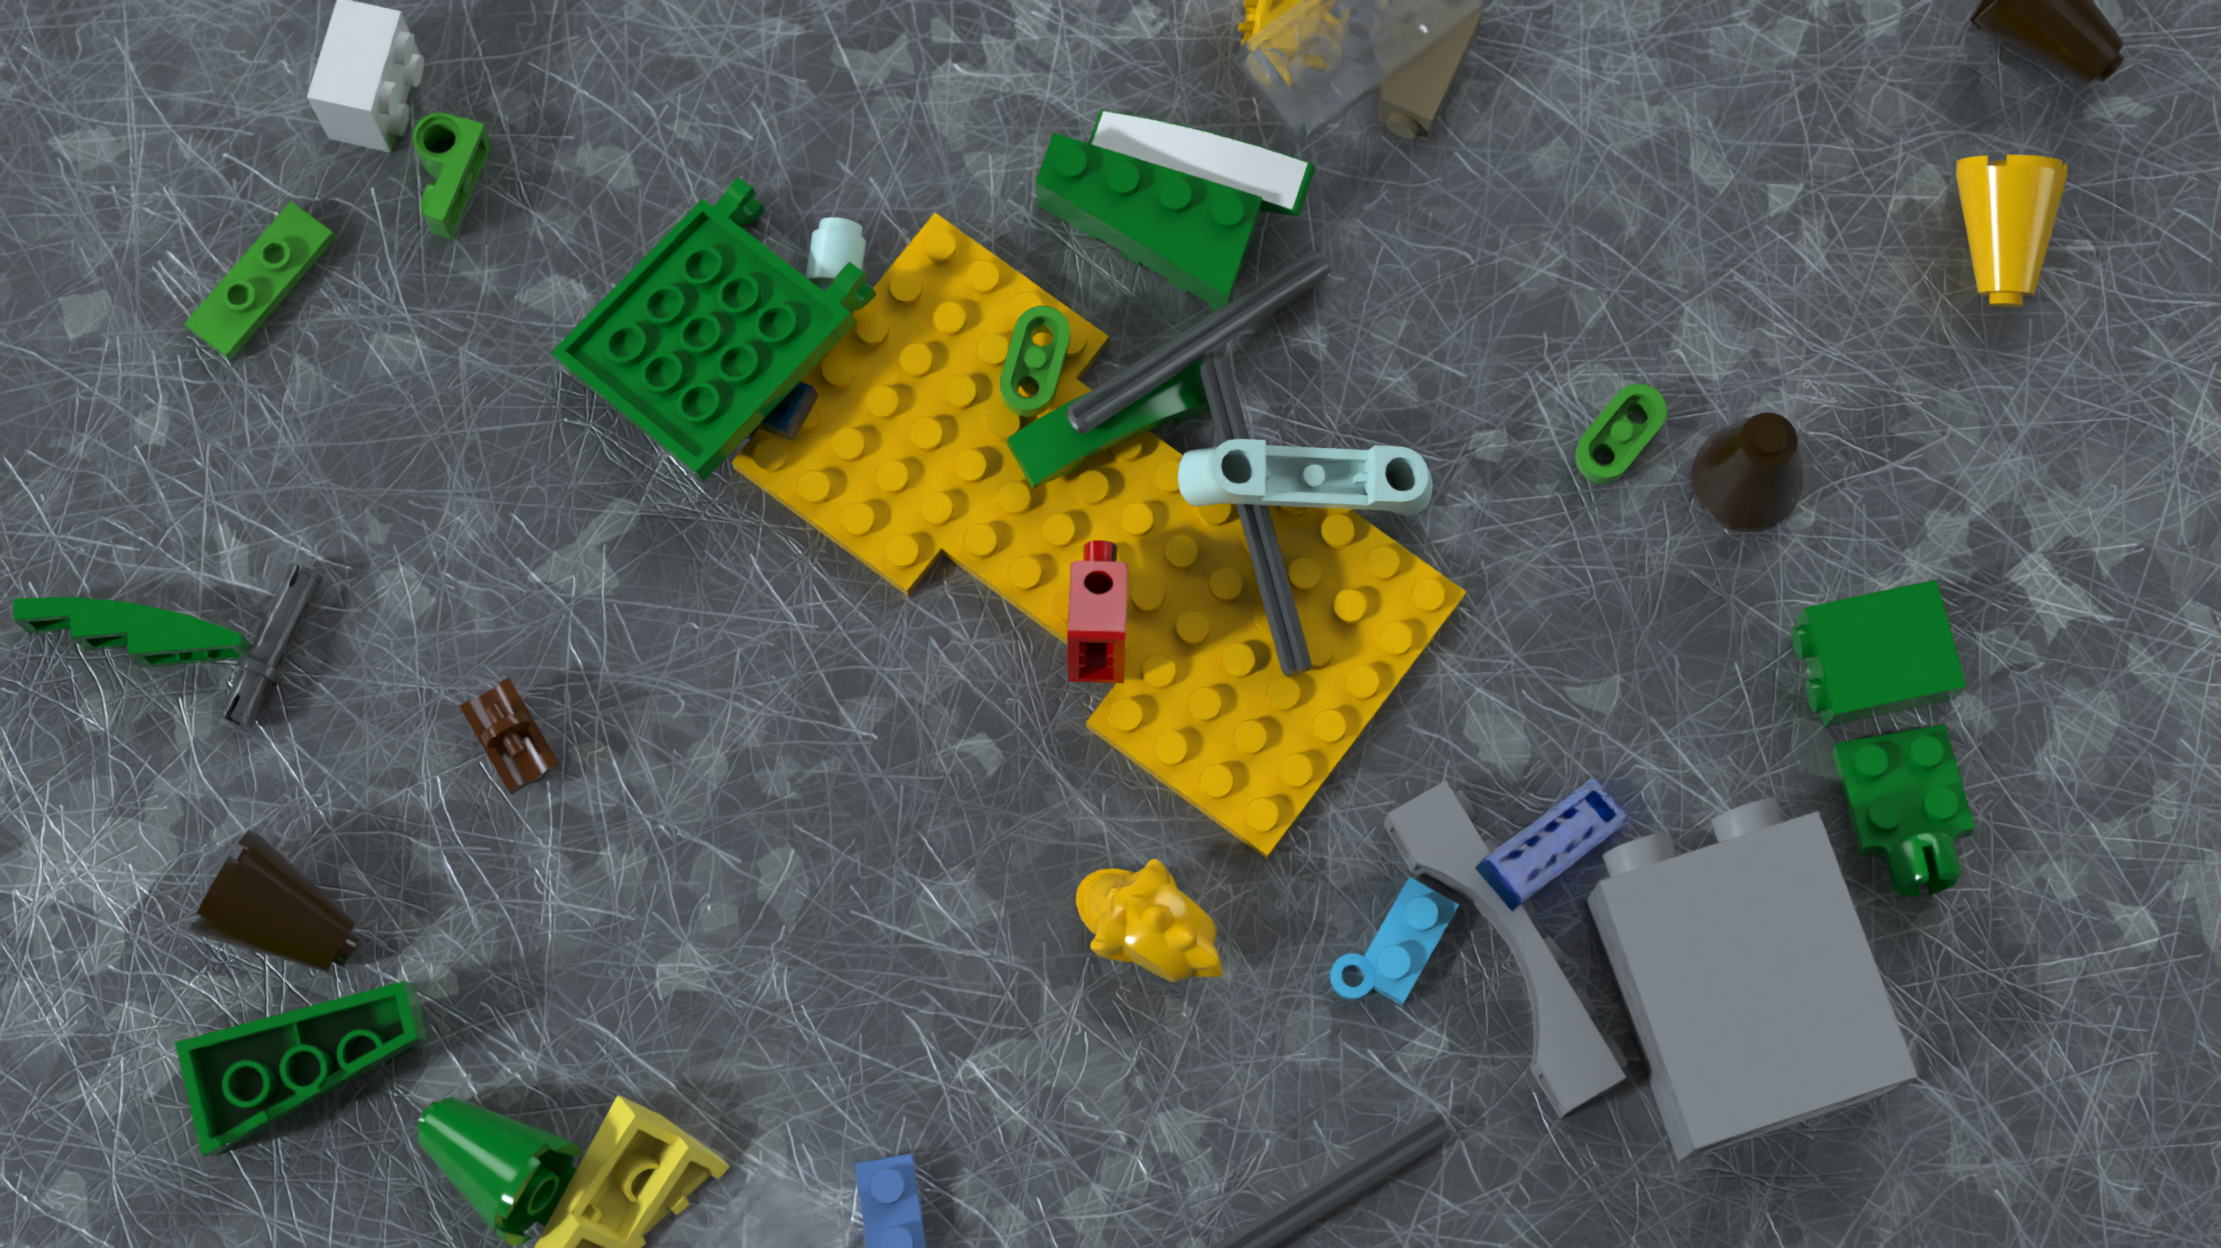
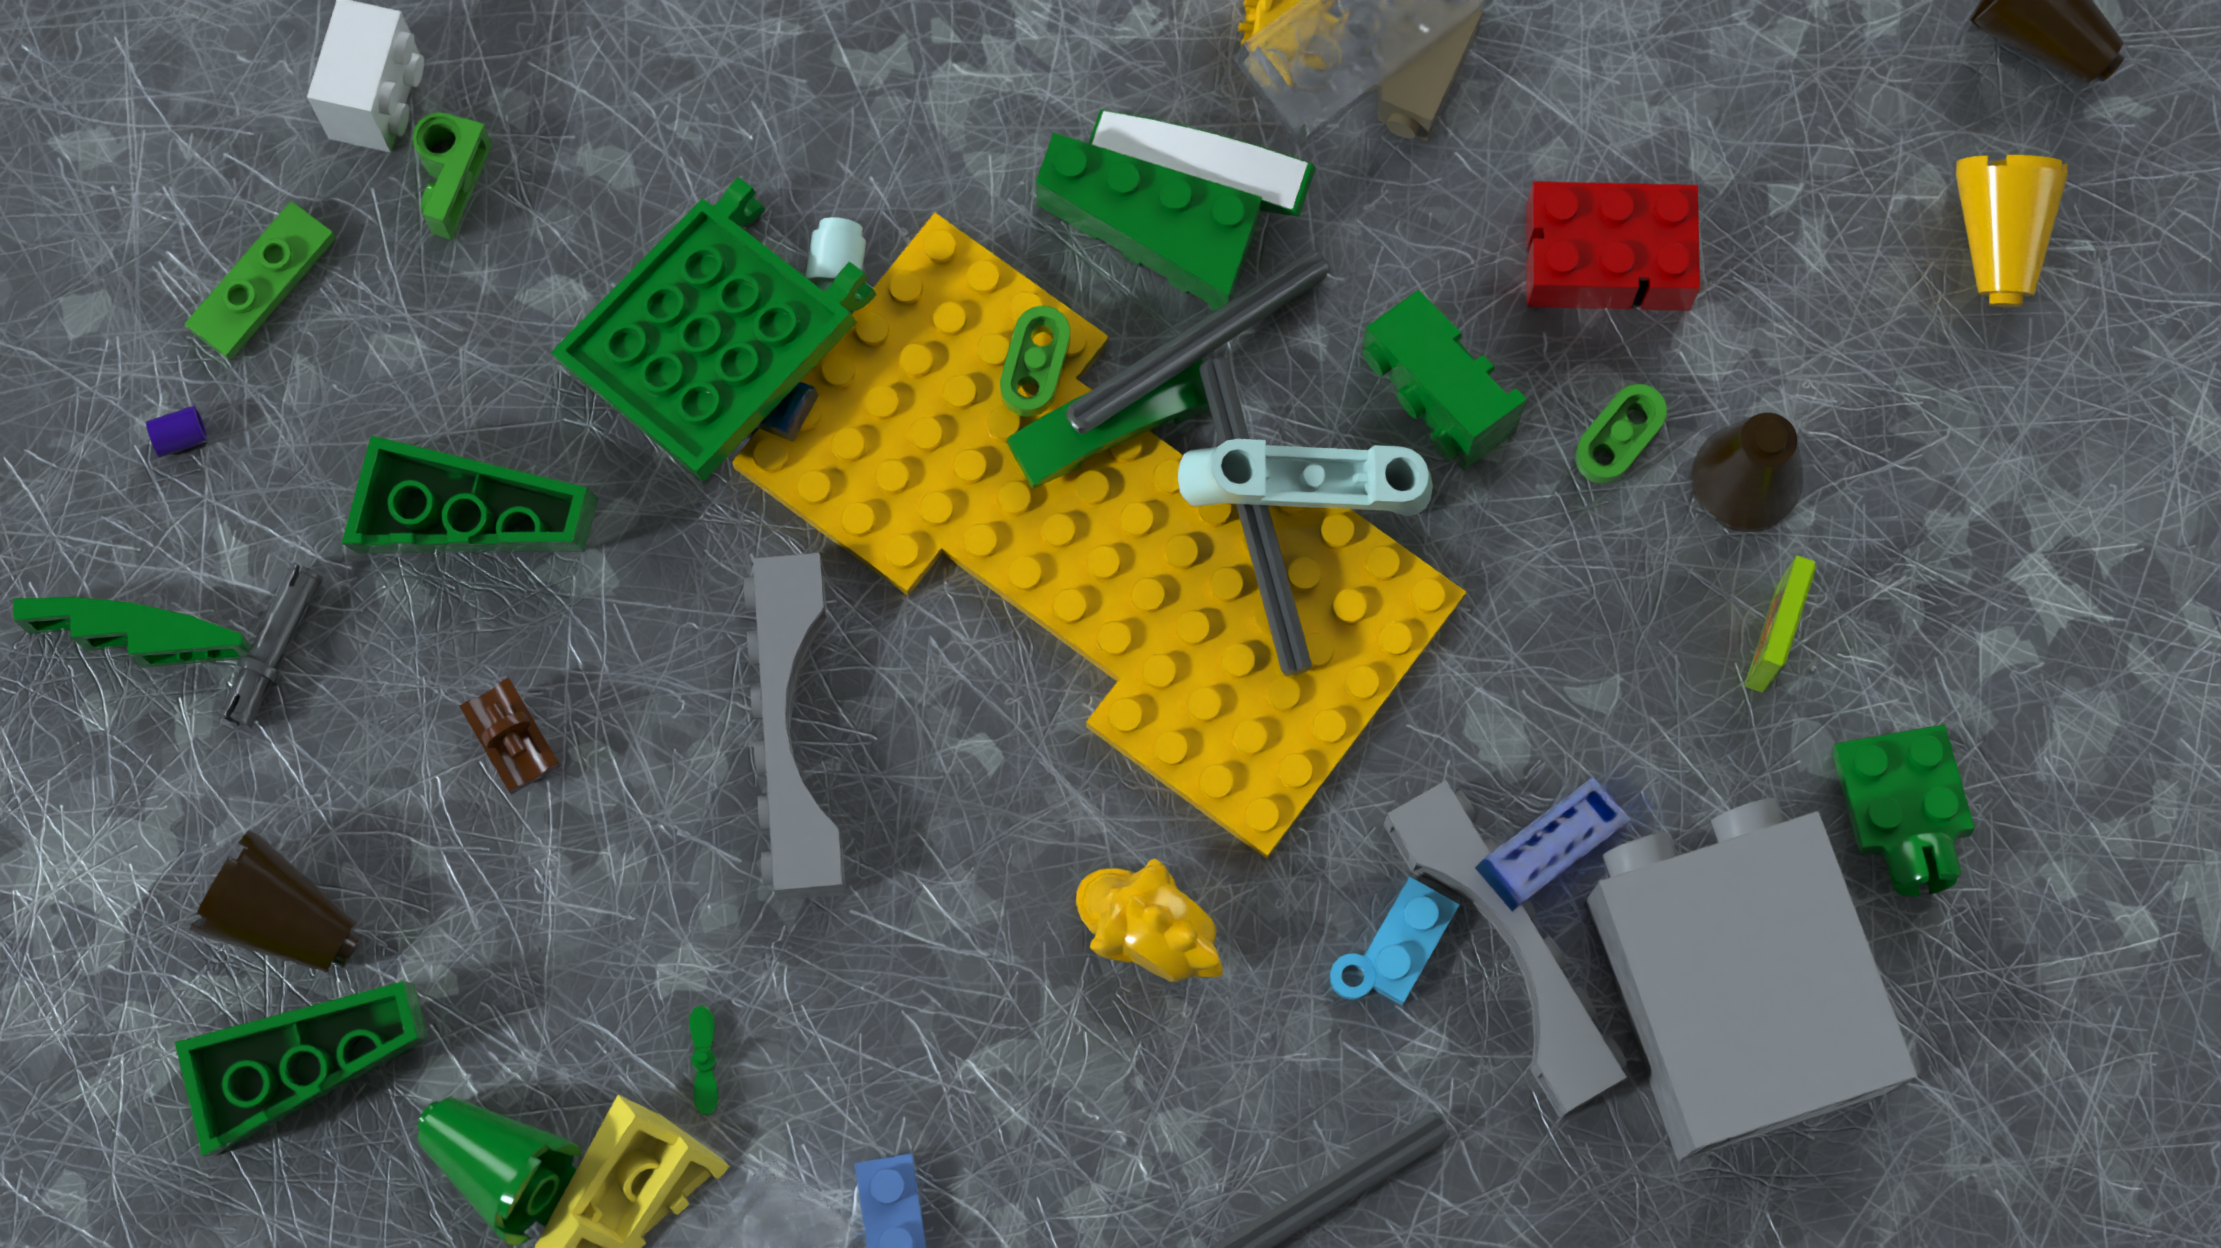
(176, 431): none -> dark purple hinge
(453, 504): none -> green wedge
(704, 1060): none -> green piece
(790, 613): none -> light grey arch
(1097, 615): red torso -> none
(1442, 380): none -> green wedge
(1608, 240): none -> red piece
(1781, 624): none -> lime tile
(1878, 653): green brick -> none

